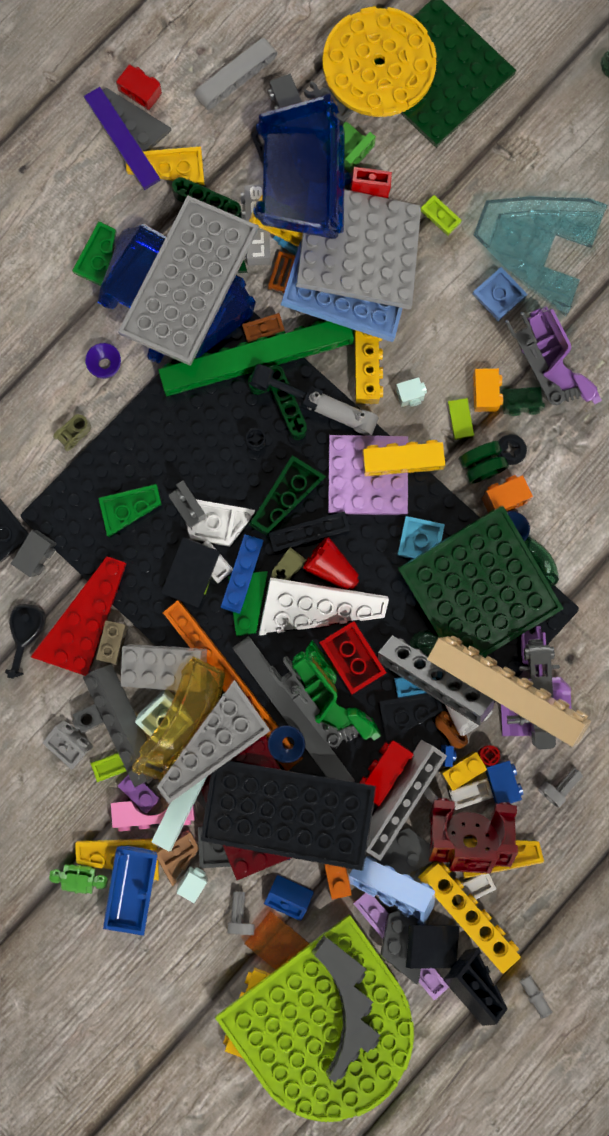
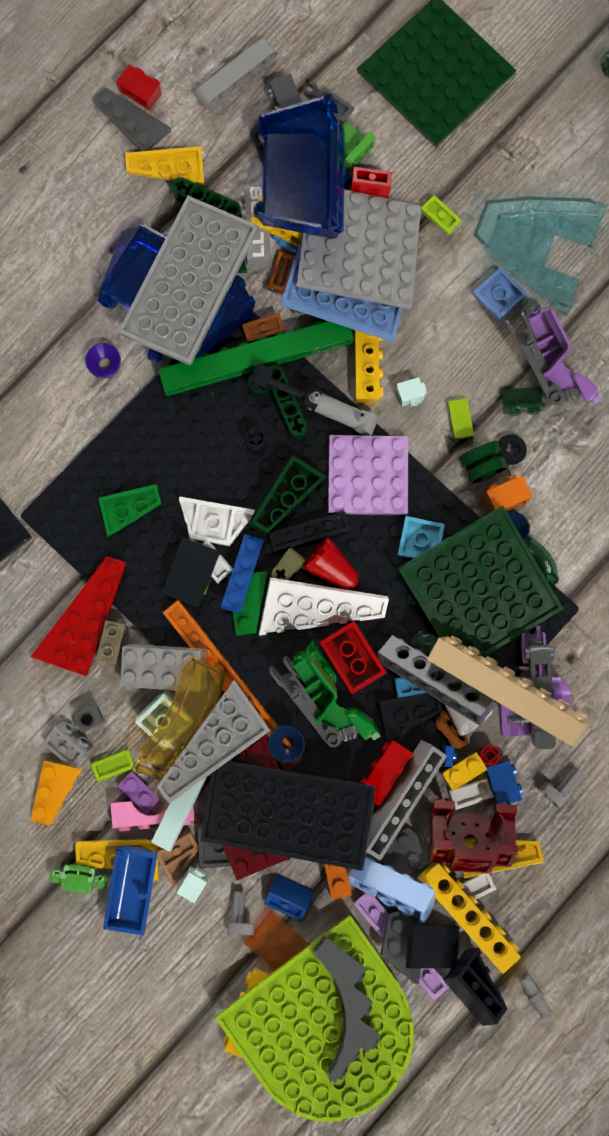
(25, 625): black piece -> none
(34, 553): dark grey brick -> none
(53, 787): none -> light orange wing
(71, 432): olive piece -> none
(96, 254): green wing -> none
(118, 719): dark grey brick -> none
(122, 138): dark purple tile -> none
(187, 505): dark grey bracket -> none
(314, 743): dark grey beam -> none
(385, 87): yellow plate -> none
(403, 459): yellow brick -> none
(486, 390): light orange brick -> none

